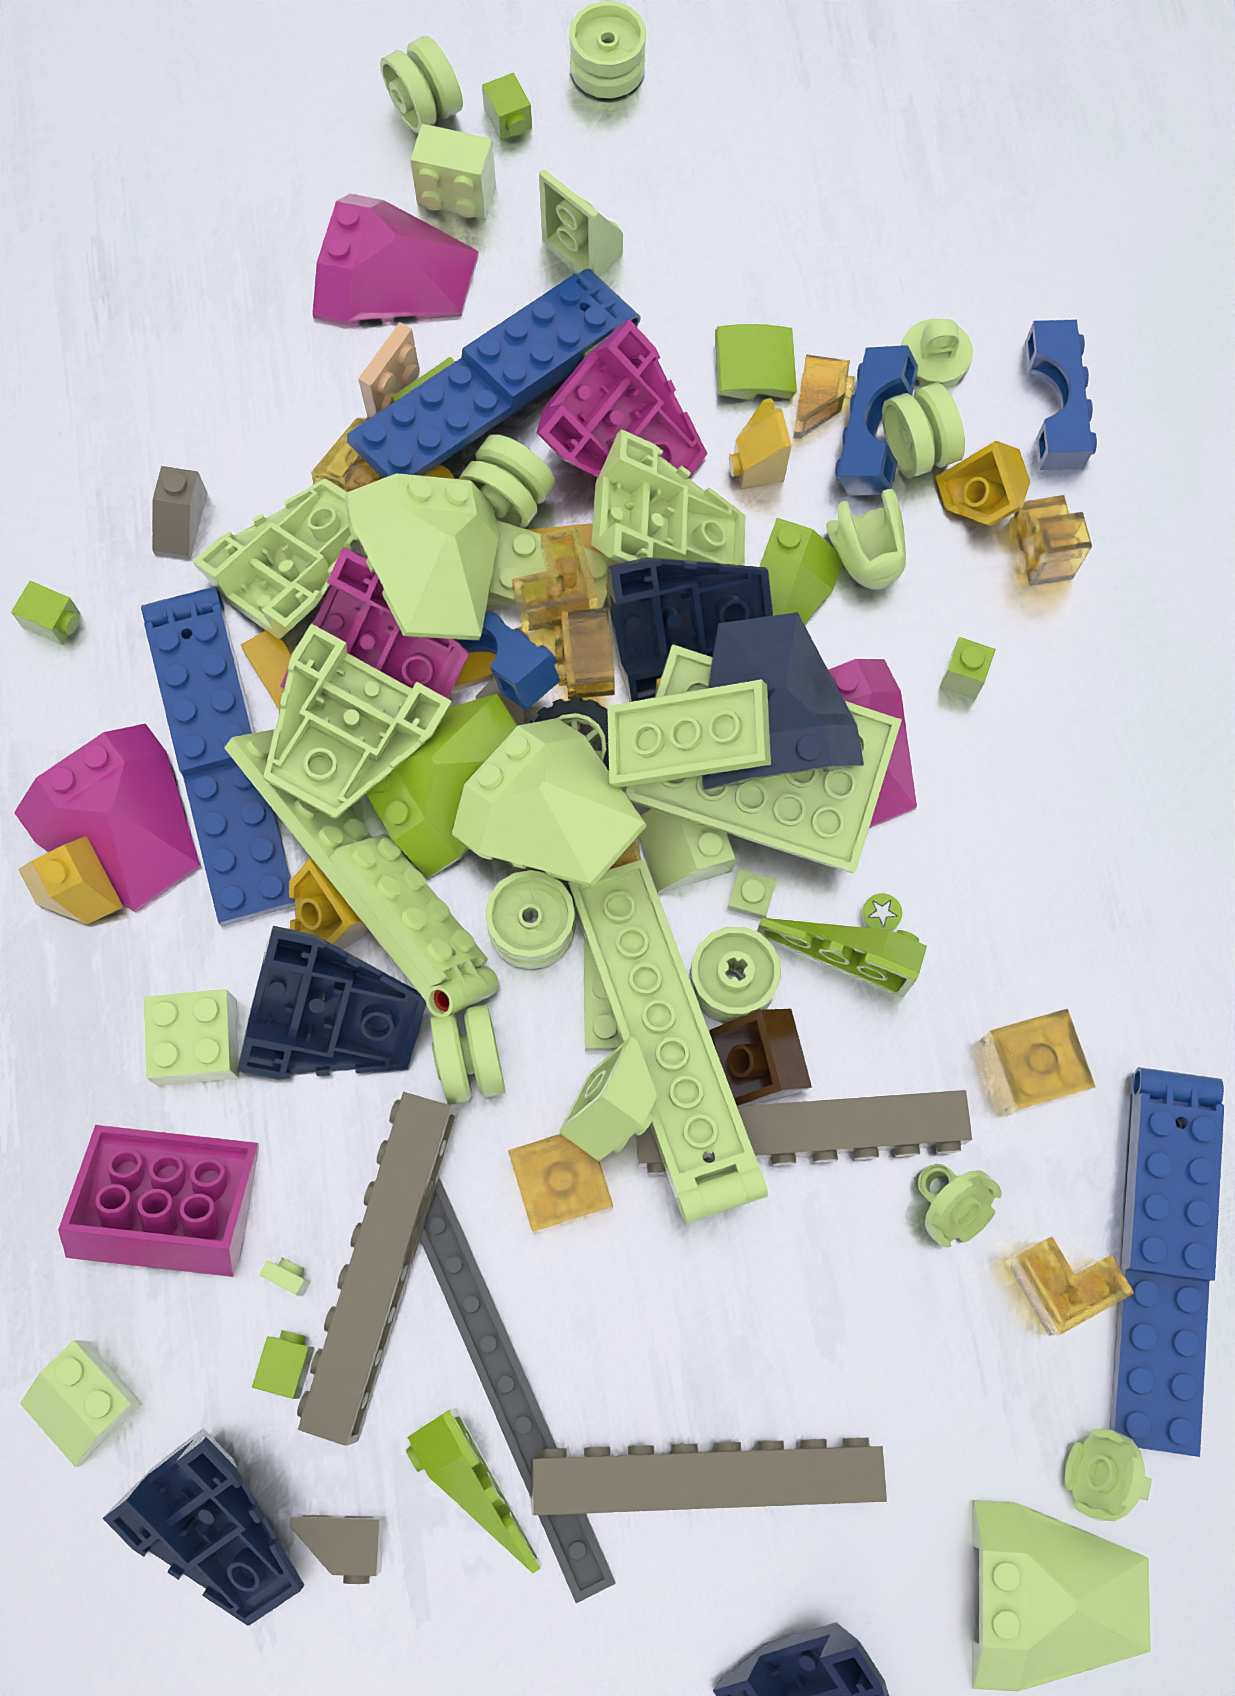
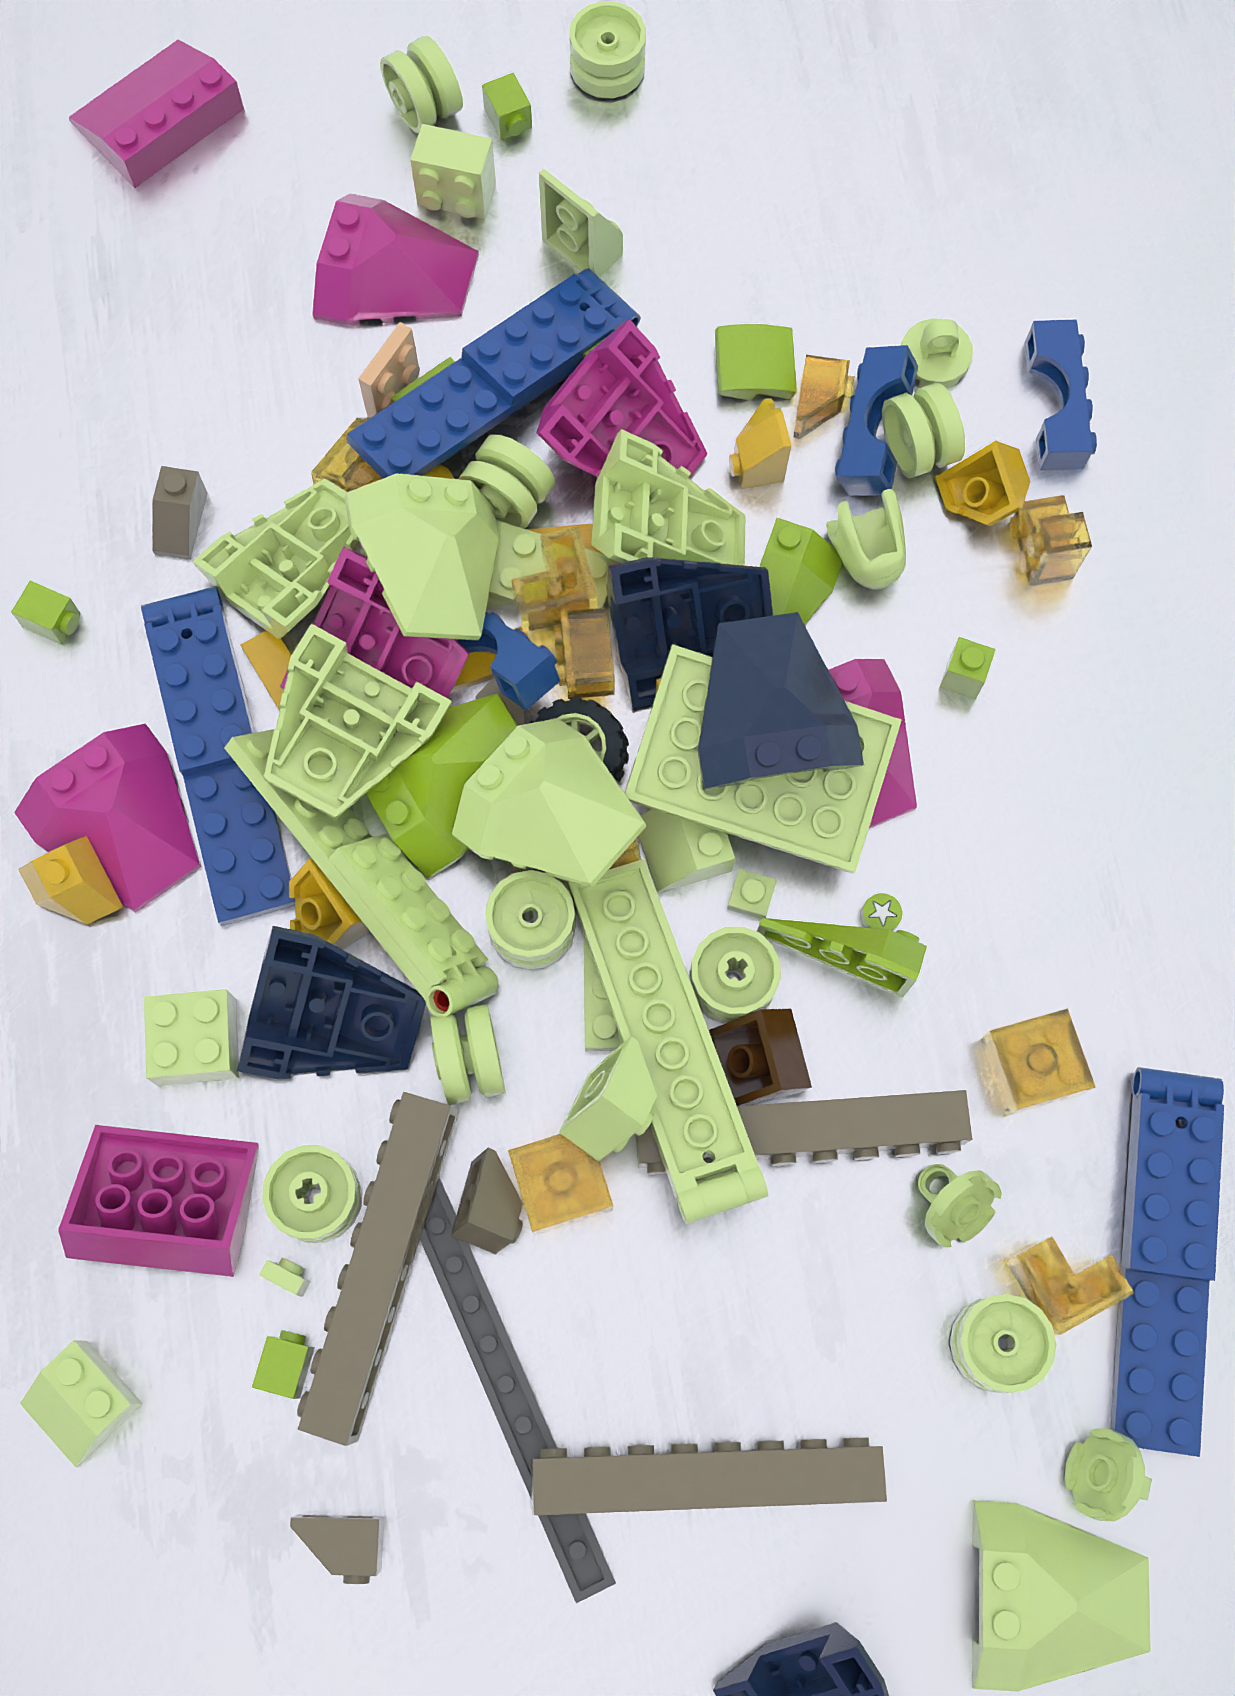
(159, 111): none -> dark pink slope
(208, 1527): dark blue wedge -> none
(288, 1188): none -> yellowish green wheel
(458, 1468): lime wedge -> none
(488, 1206): none -> dark tan slope
(689, 734): yellowish green plate -> none
(1028, 1338): none -> yellowish green wheel

